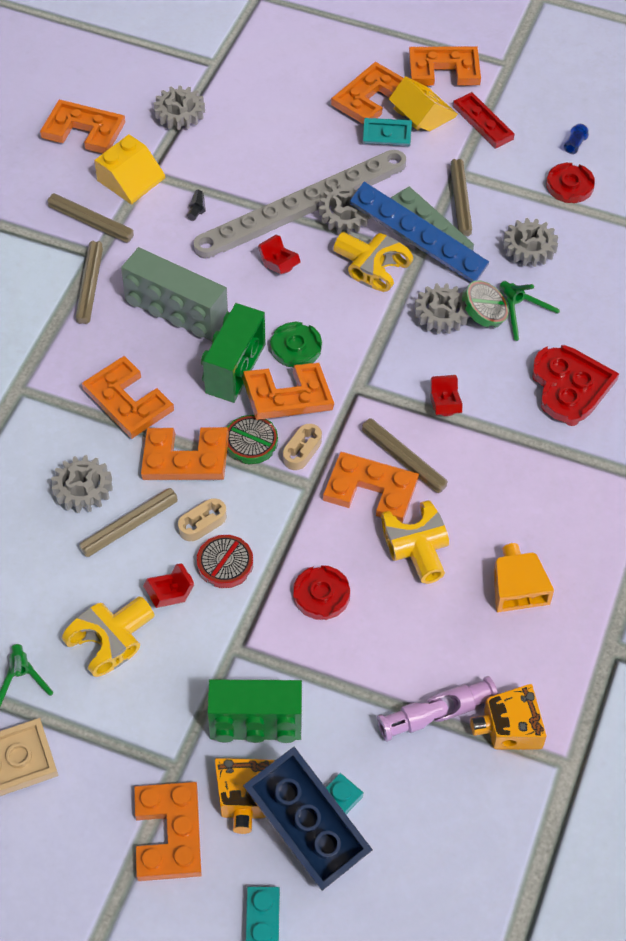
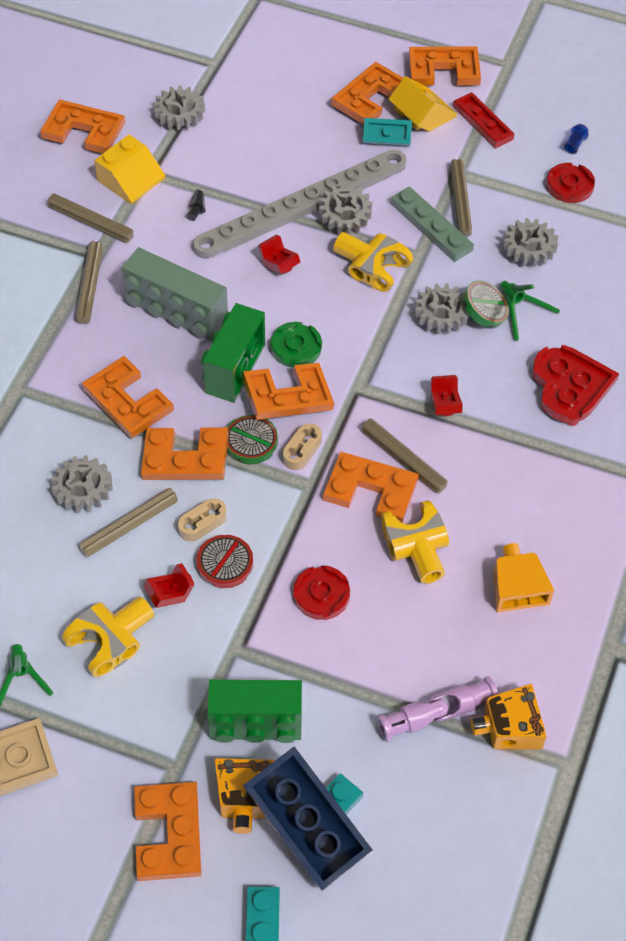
(419, 232): blue plate -> none

